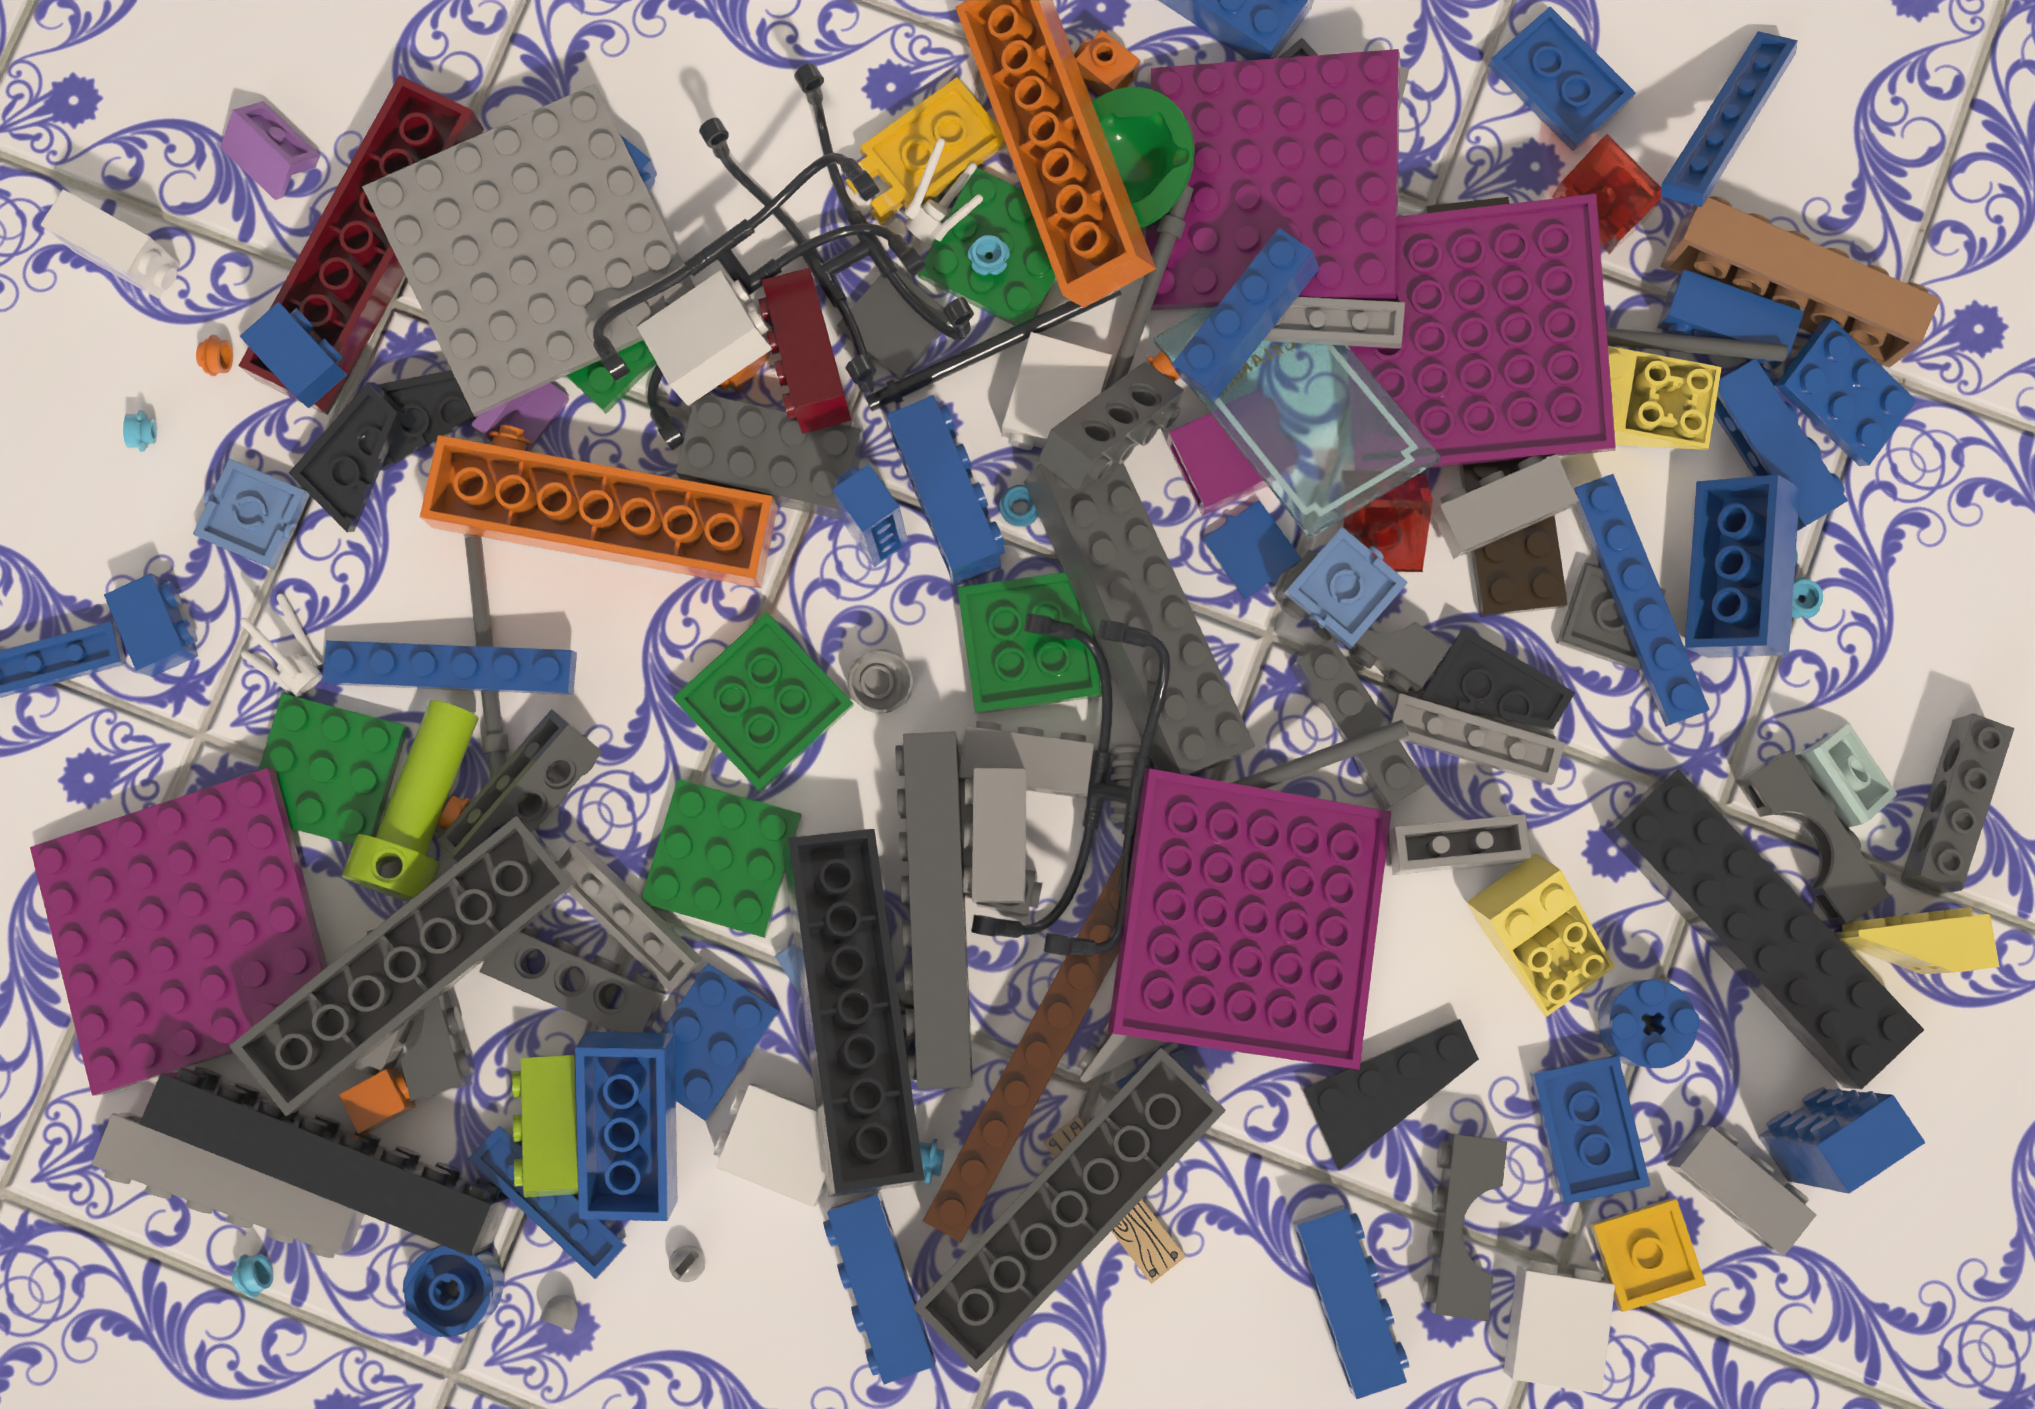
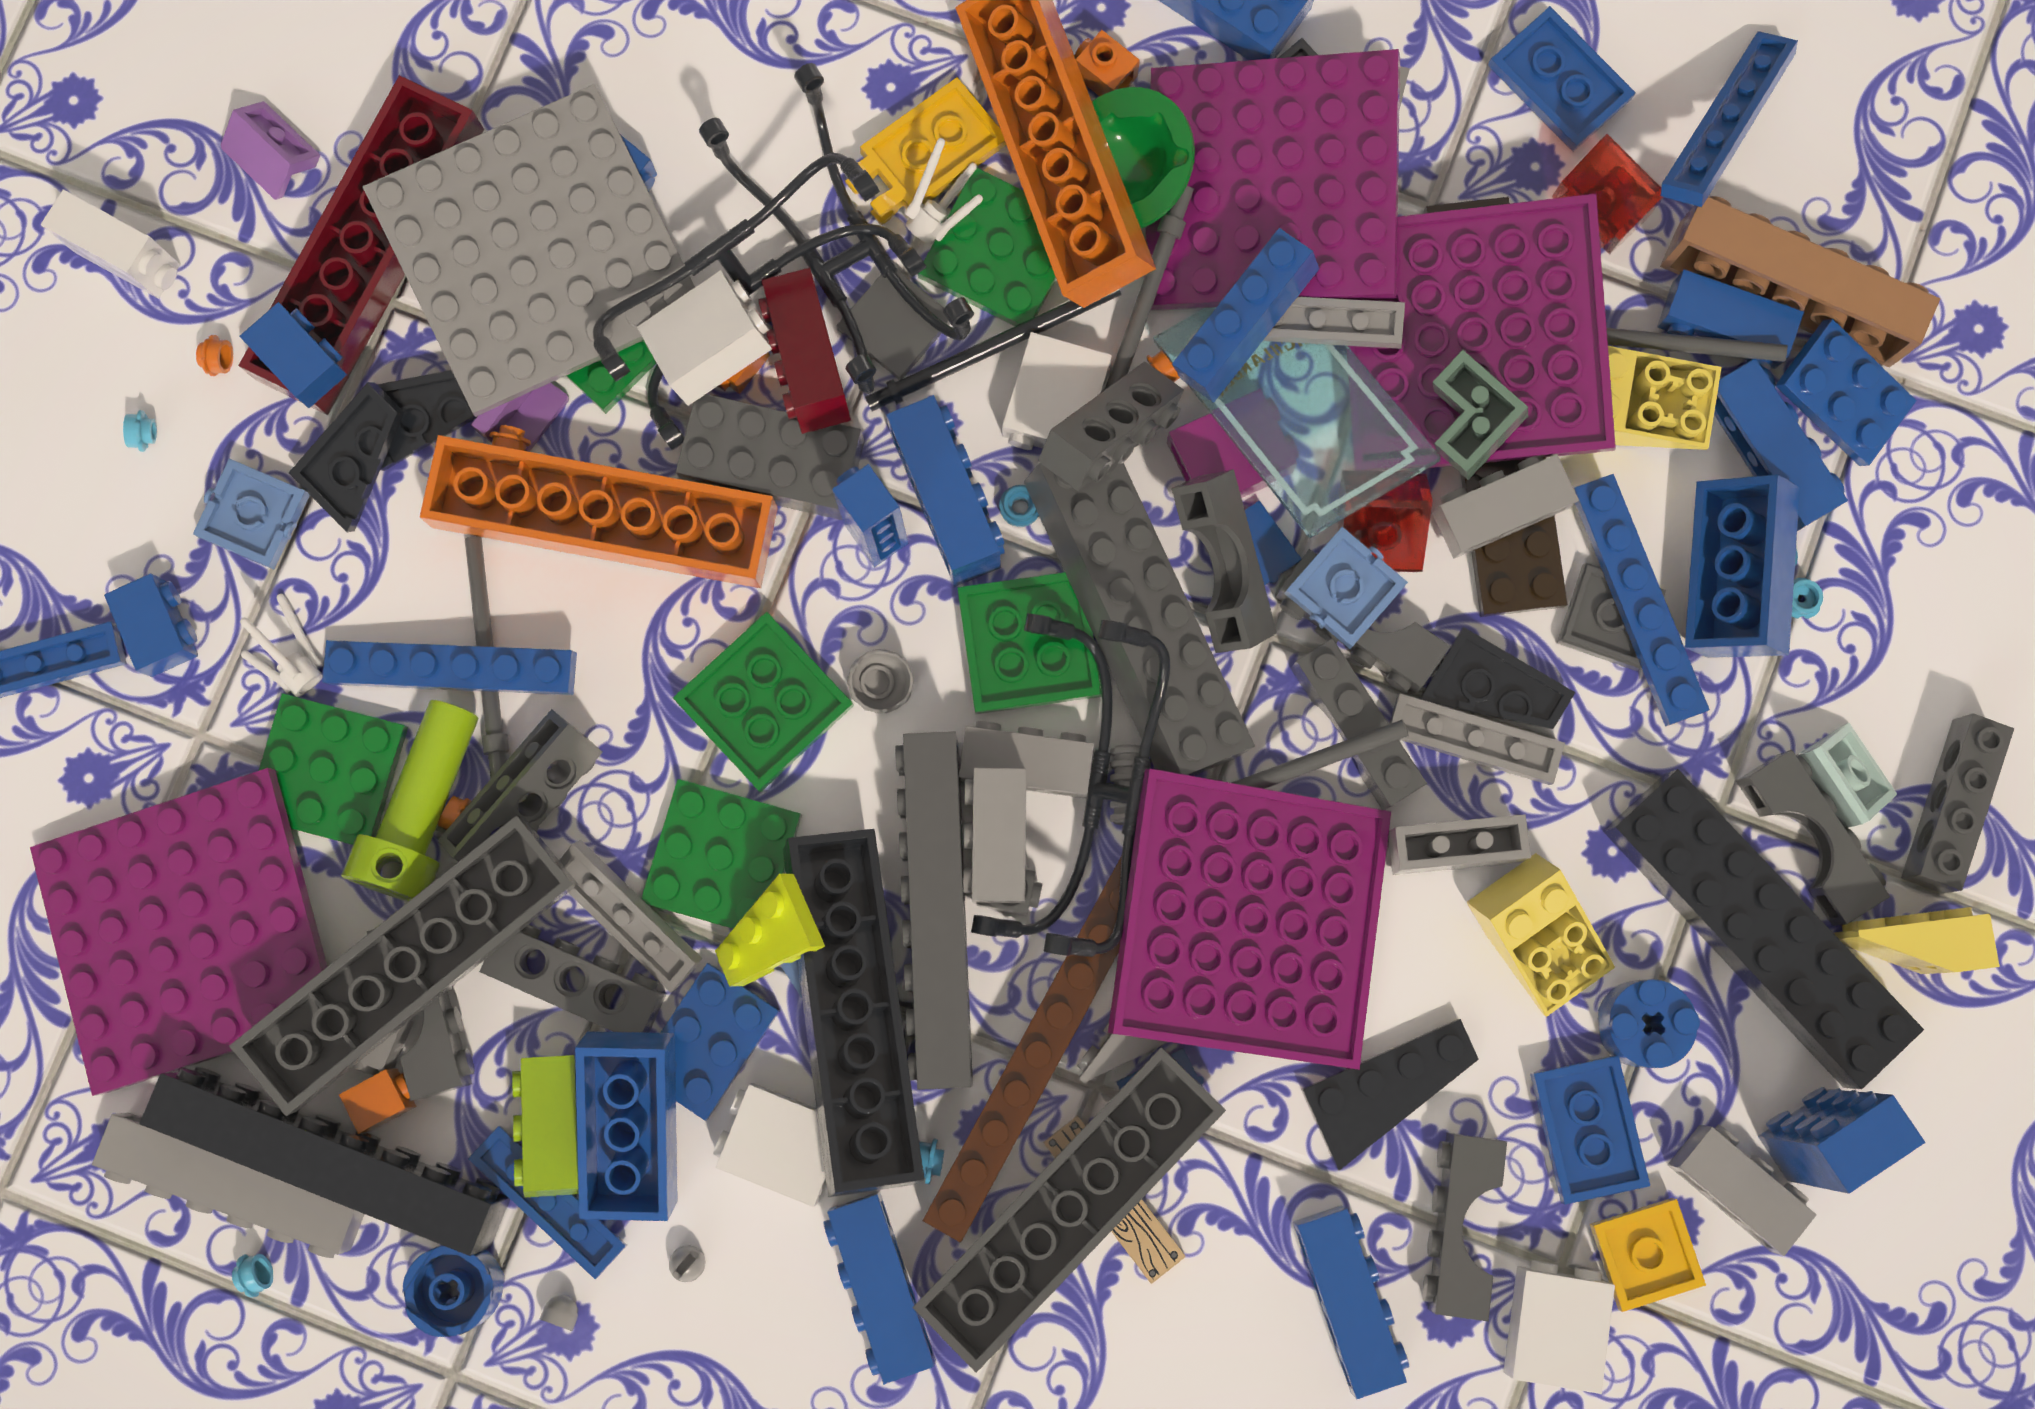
(769, 934): none -> neon yellow wing
(985, 245): medium azure plate -> none
(1239, 604): none -> dark grey arch
(1486, 413): none -> sand green brick

